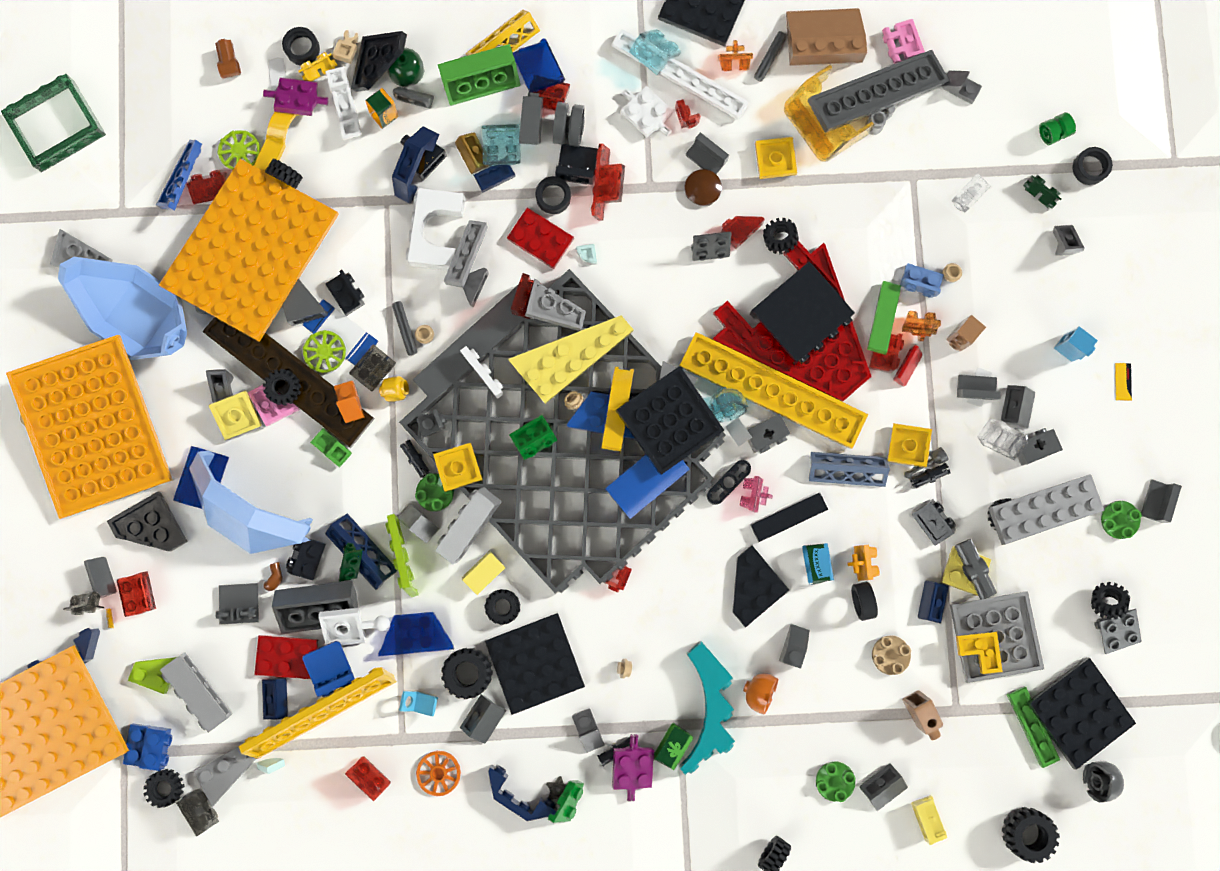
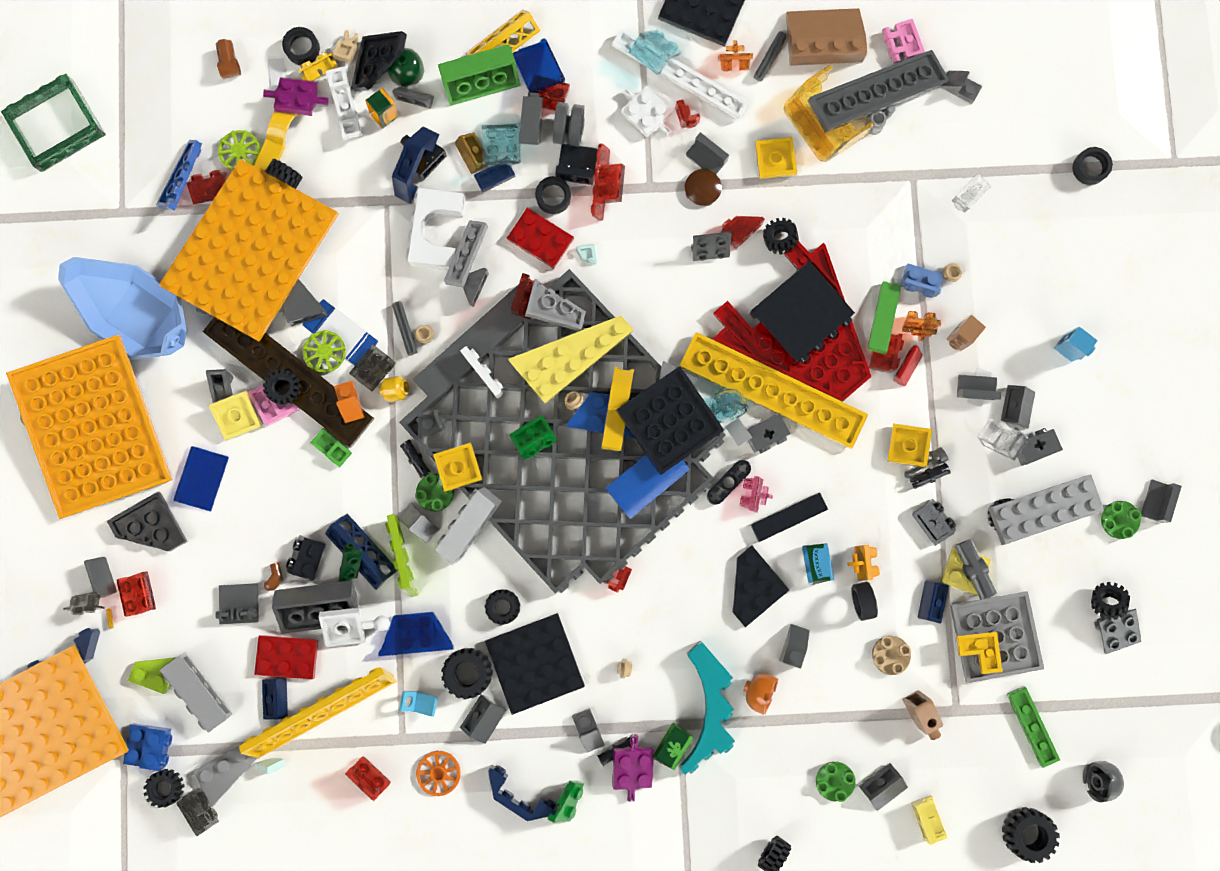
(69, 247): light grey wing -> none
(238, 519): light blue panel -> none
(328, 668): blue bracket -> none
(345, 293): black bracket -> none
(483, 572): light yellow hinge -> none
(552, 787): clear smoke plate -> none
(849, 465): sand blue fence -> none
(1048, 195): dark green hinge -> none
(1058, 128): green wheel -> none
(1068, 240): flat silver slope -> none
(1081, 713): black plate -> none
(1123, 381): yellow sticker -> none

